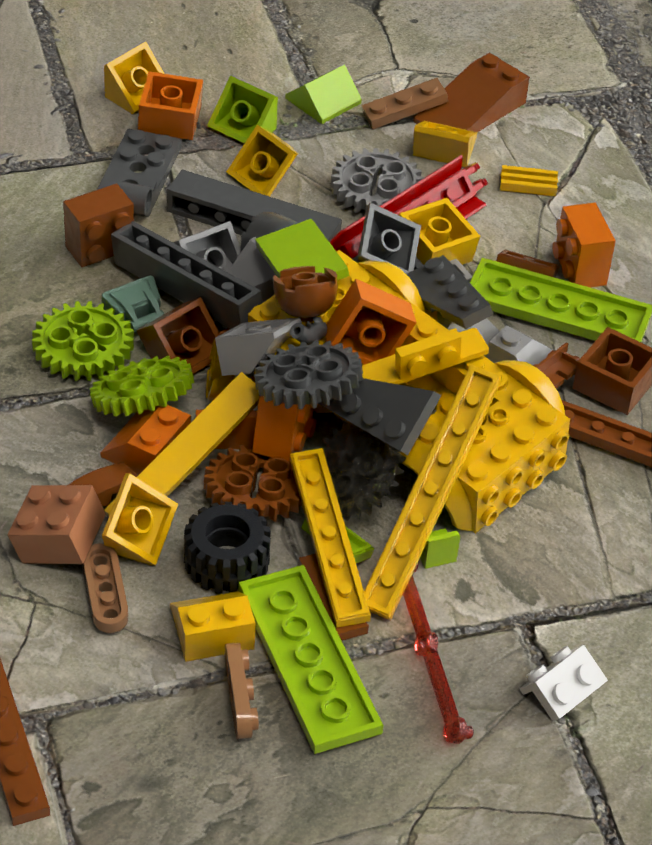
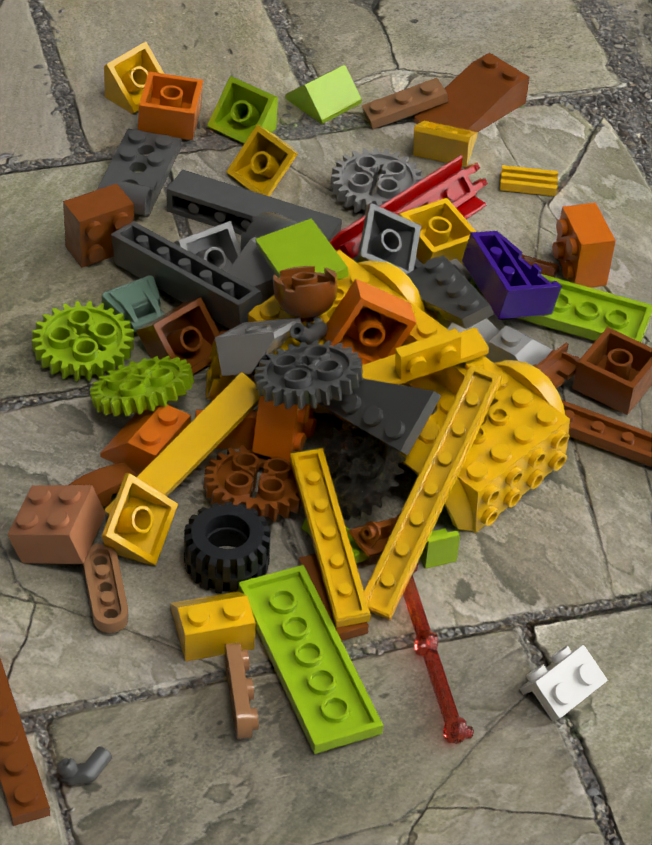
(86, 772): none -> dark grey arm
(373, 535): none -> dark orange hinge
(506, 278): none -> dark purple wedge

